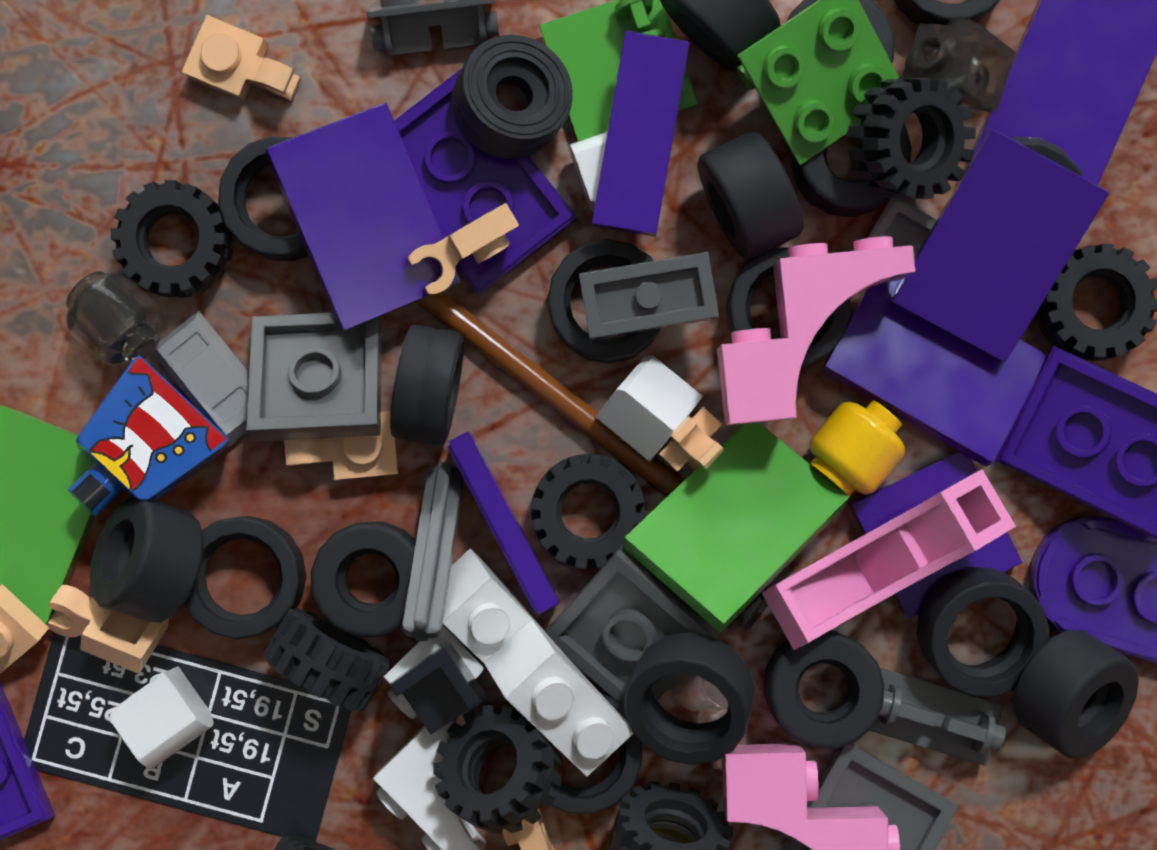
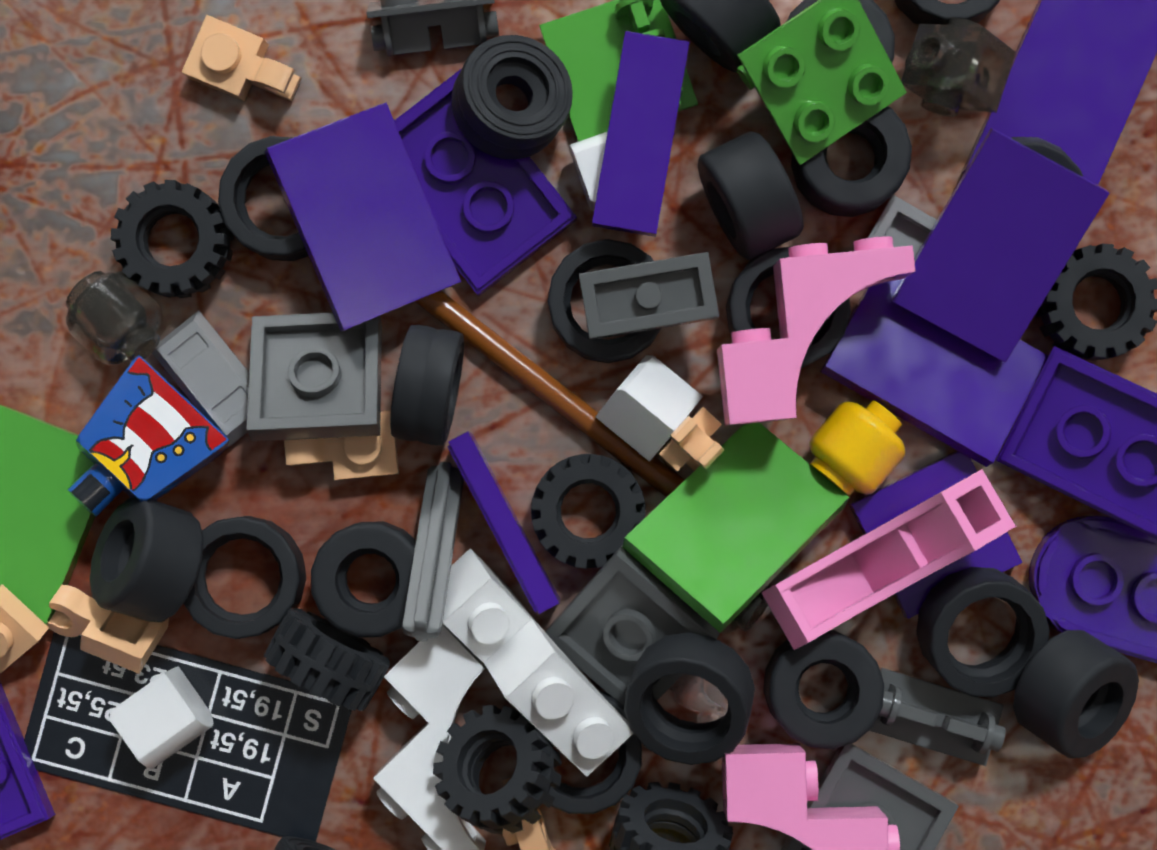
(439, 688): black panel -> none
(480, 238): light nougat plate -> none
(941, 137): black tyre -> none

